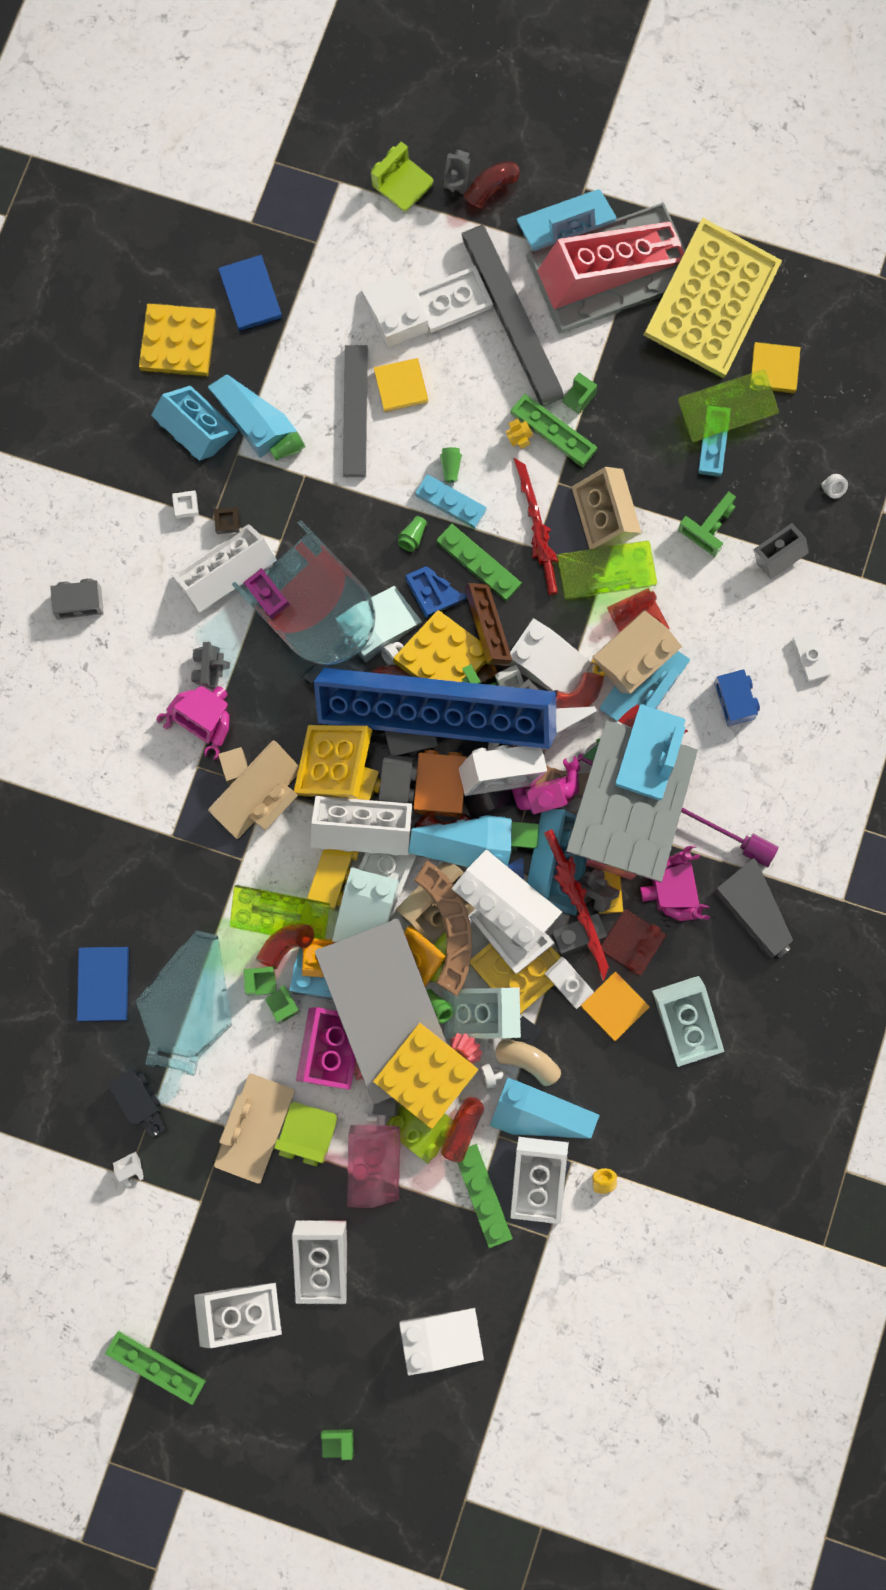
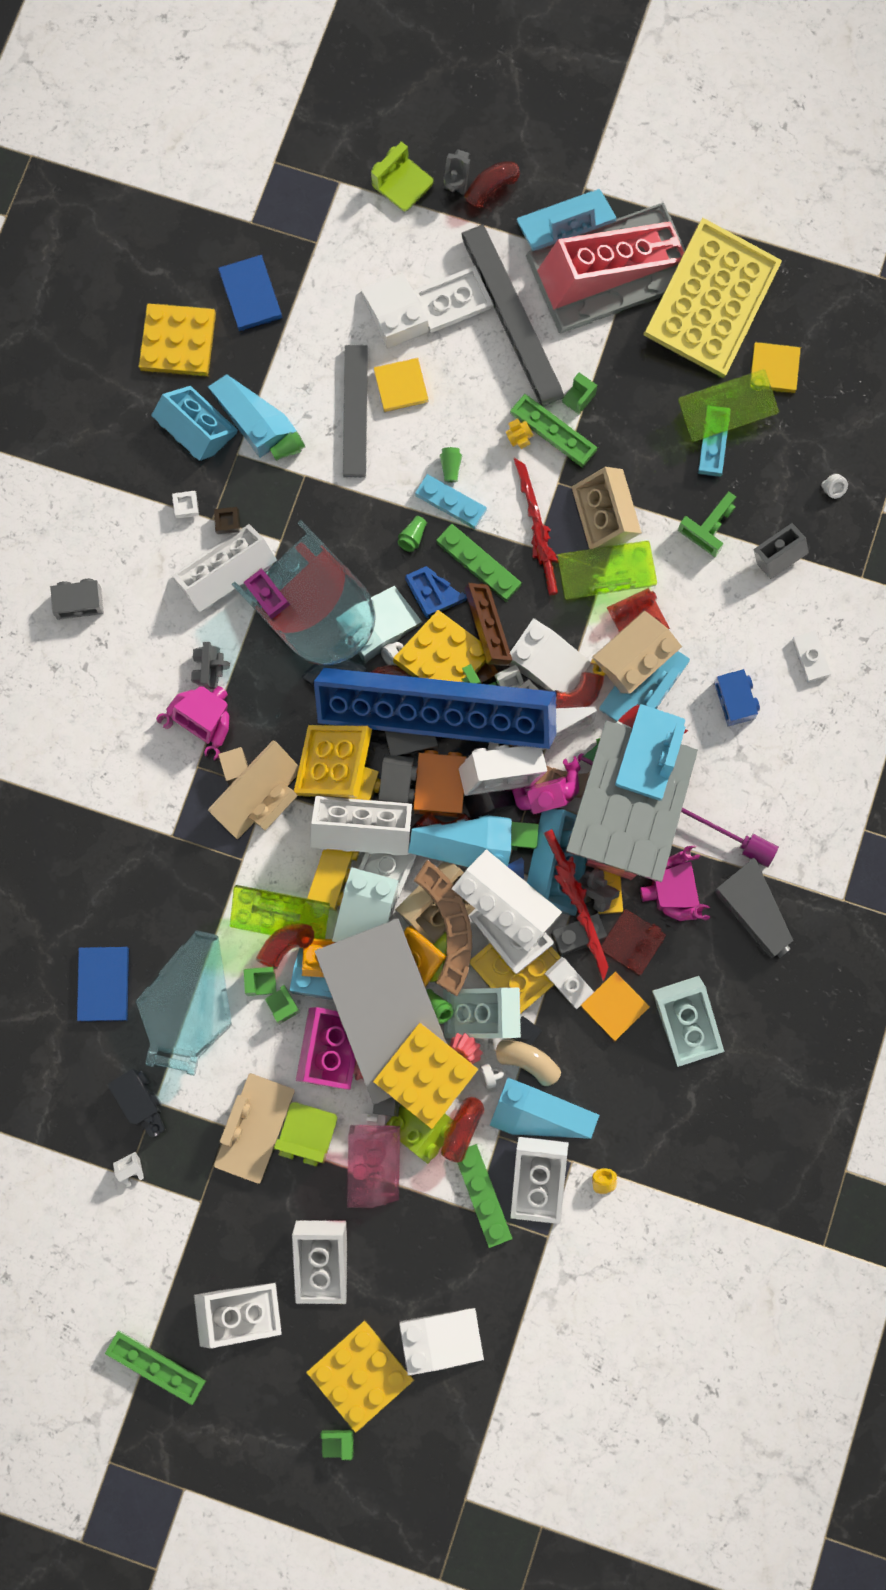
(360, 1376): none -> yellow plate

